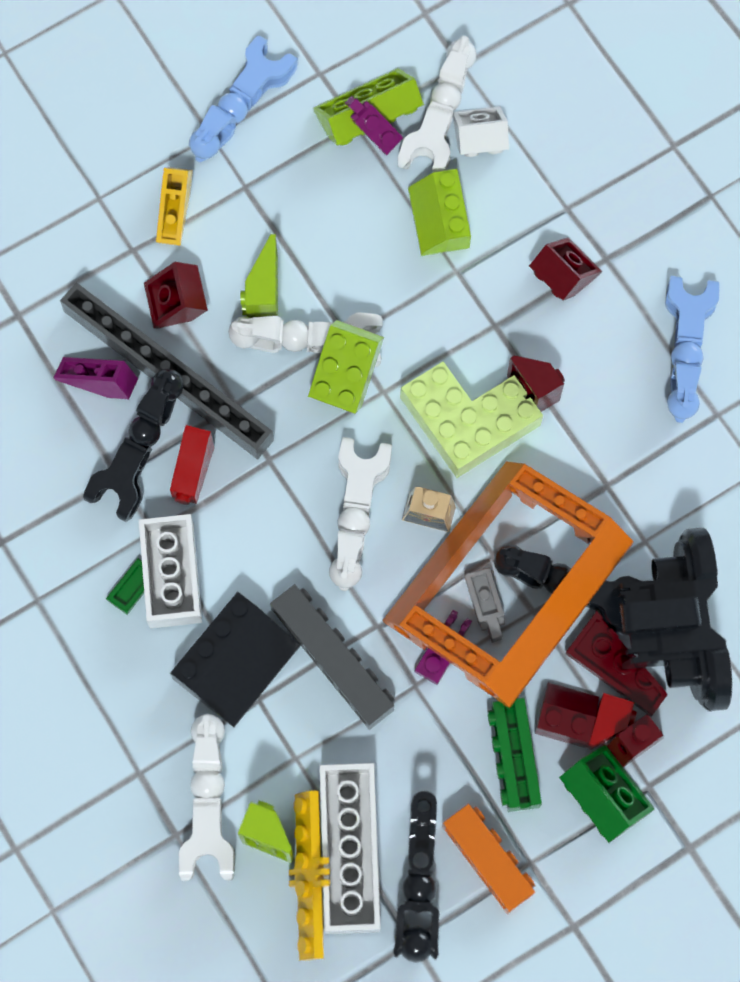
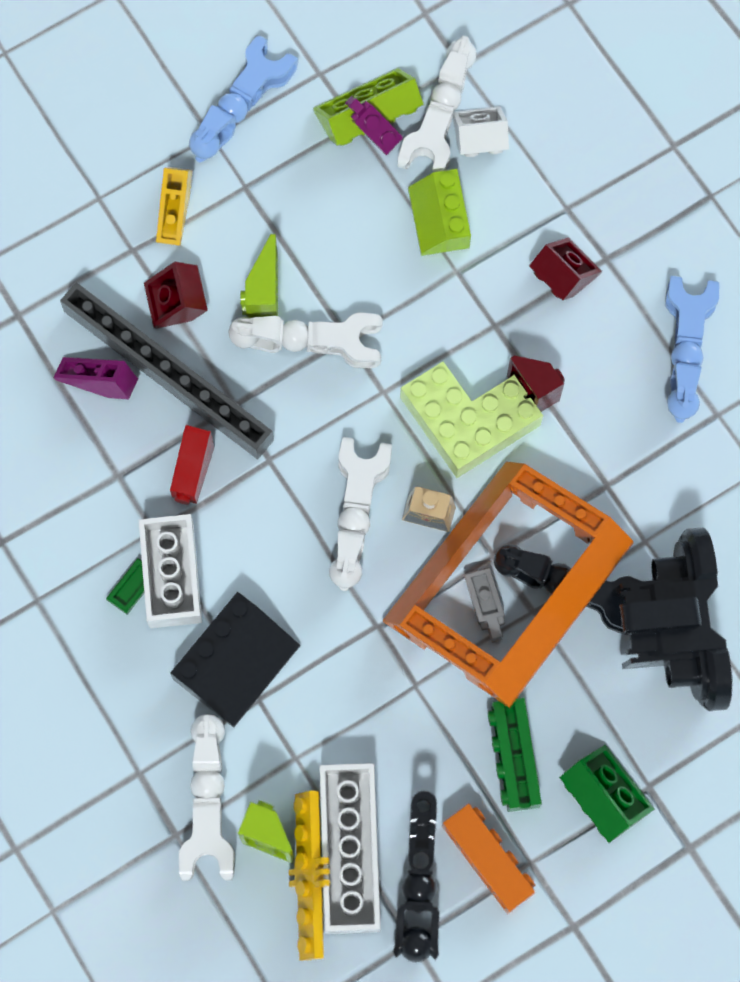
(135, 450): black piece -> none
(332, 657): dark grey brick -> none
(345, 366): lime brick -> none
(433, 665): magenta hinge -> none
(567, 715): dark red slope -> none
(603, 653): dark red wing -> none
(611, 719): red slope -> none
(635, 740): dark red torso -> none

